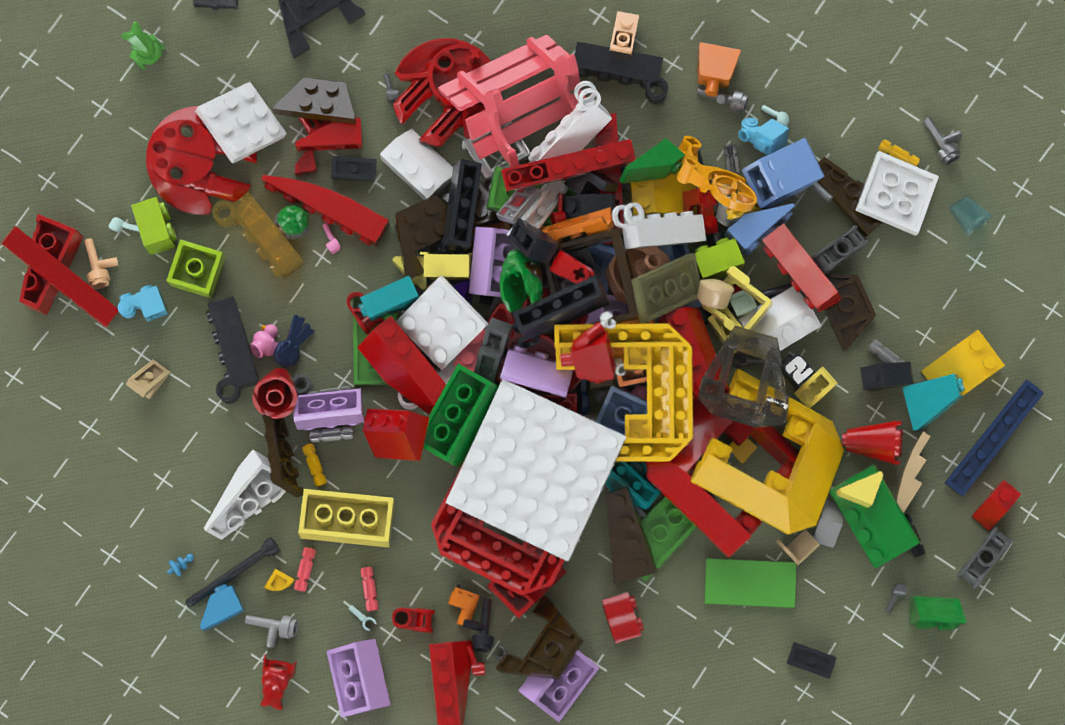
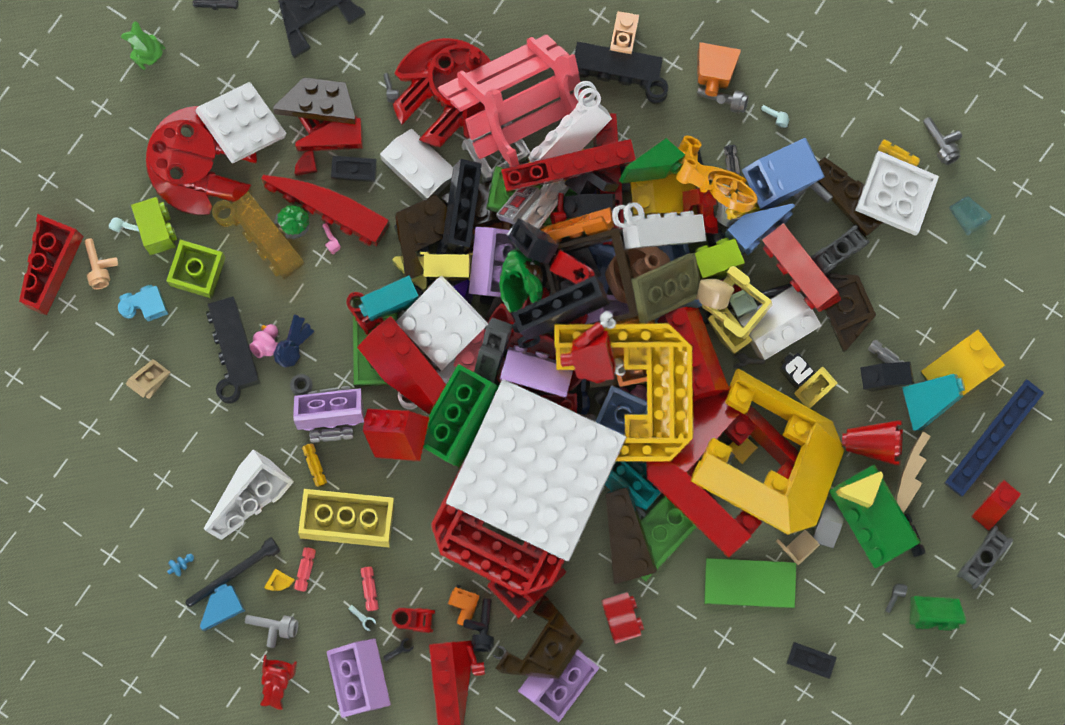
(59, 276): red tile -> none
(275, 394): red cone -> none
(279, 454): dark brown wing -> none
(398, 650): none -> black hand
(762, 411): clear smoke windscreen -> none
(767, 138): medium azure brick -> none

